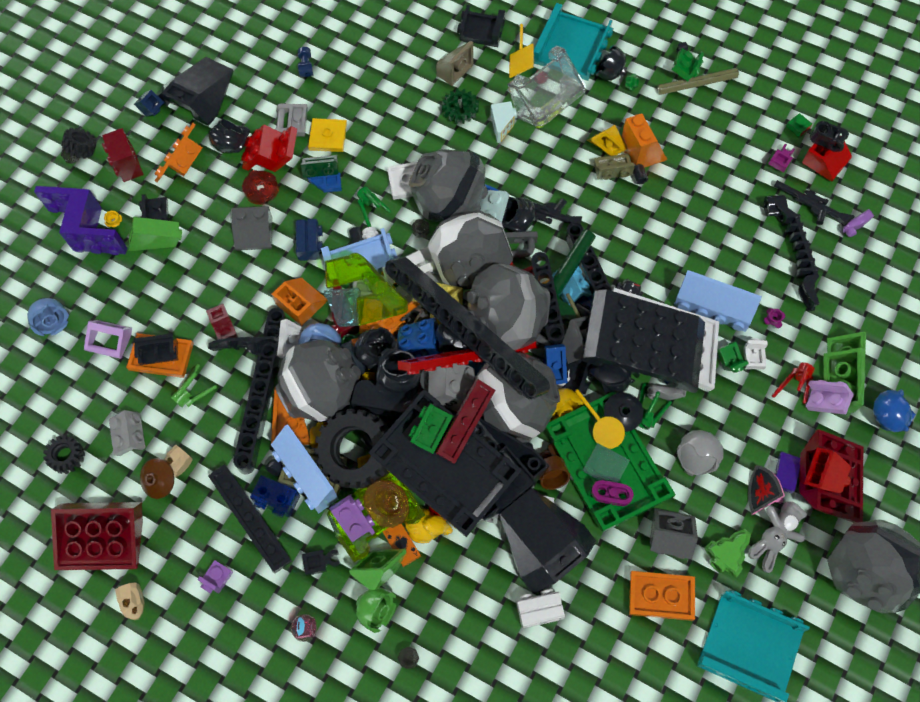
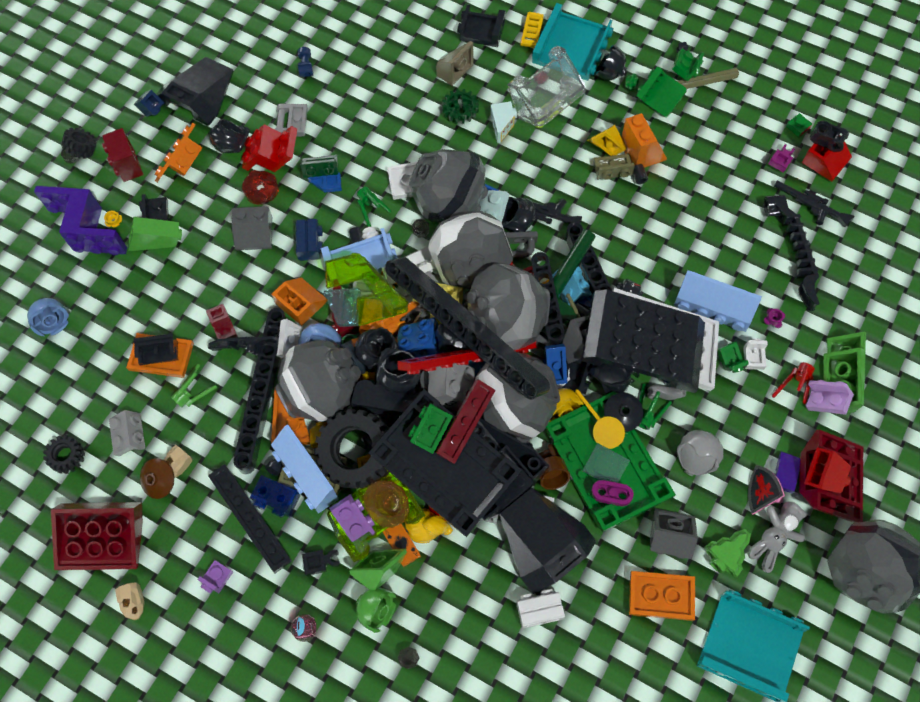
(122, 331): lavender tile -> none
(327, 135): yellow plate -> none
(522, 59): yellow piece -> none
(535, 20): none -> yellow slope
(661, 92): none -> green bracket
(858, 222): medium lavender arm -> none
(893, 411): blue helmet -> none

